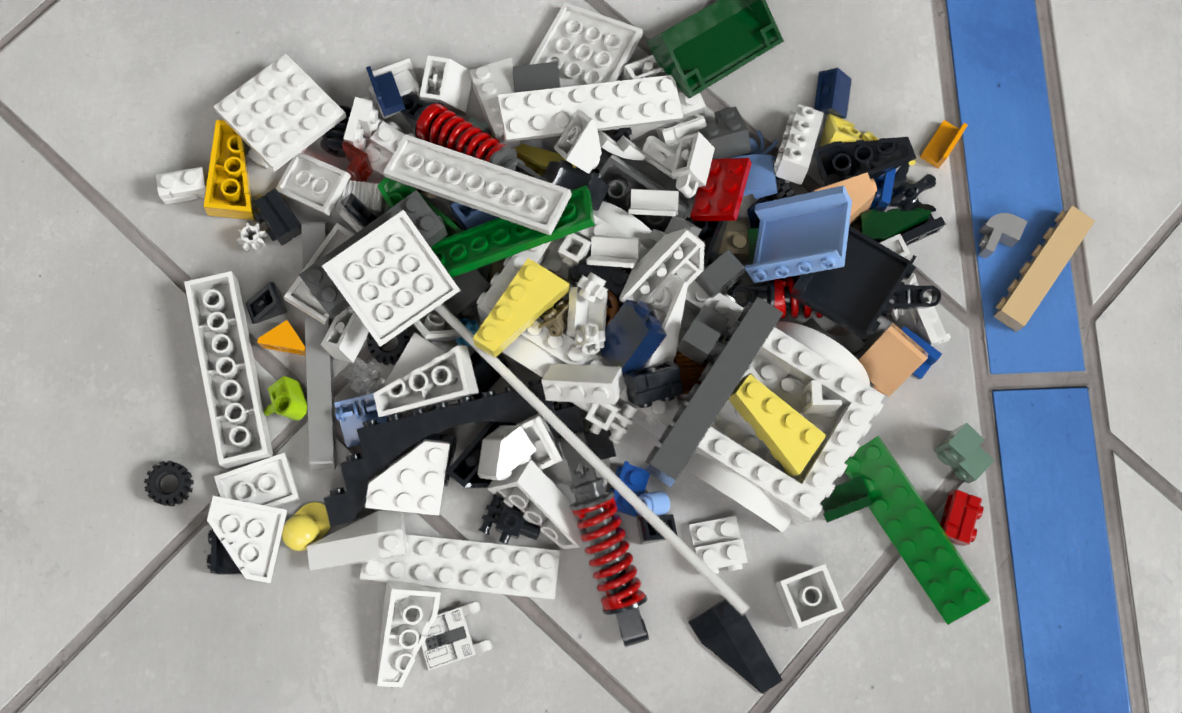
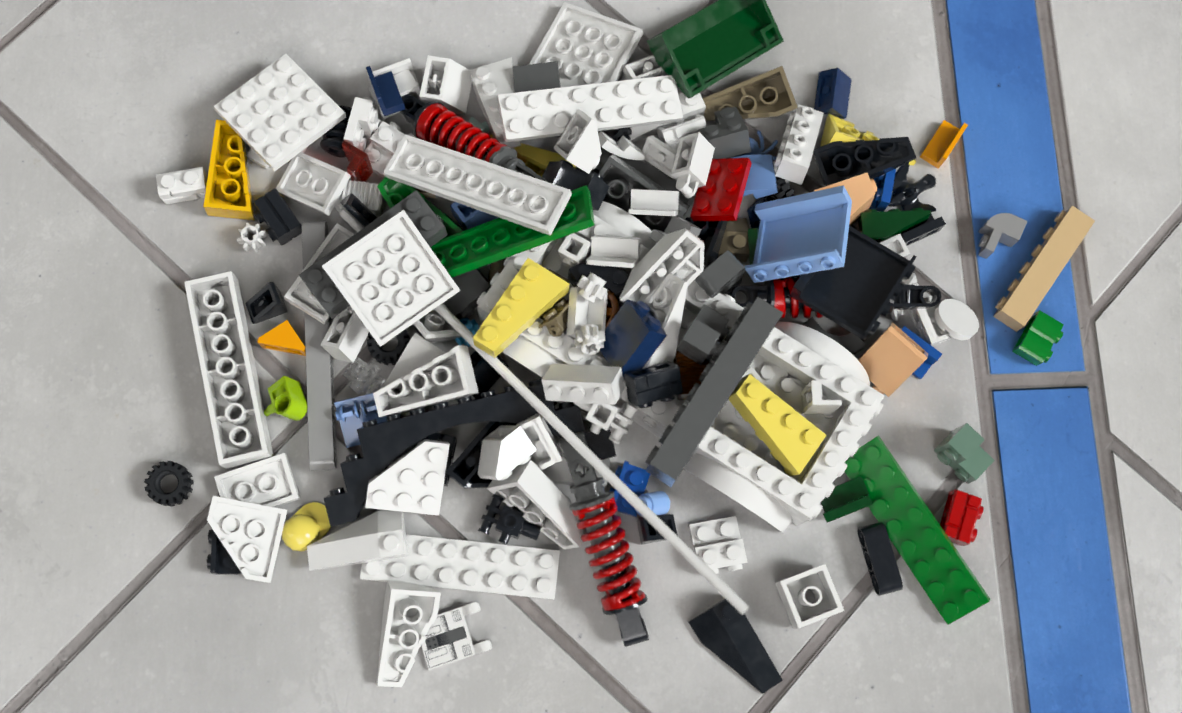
(755, 98): none -> dark tan wedge
(880, 558): none -> black beam
(956, 319): none -> white tile
(1038, 338): none -> green brick

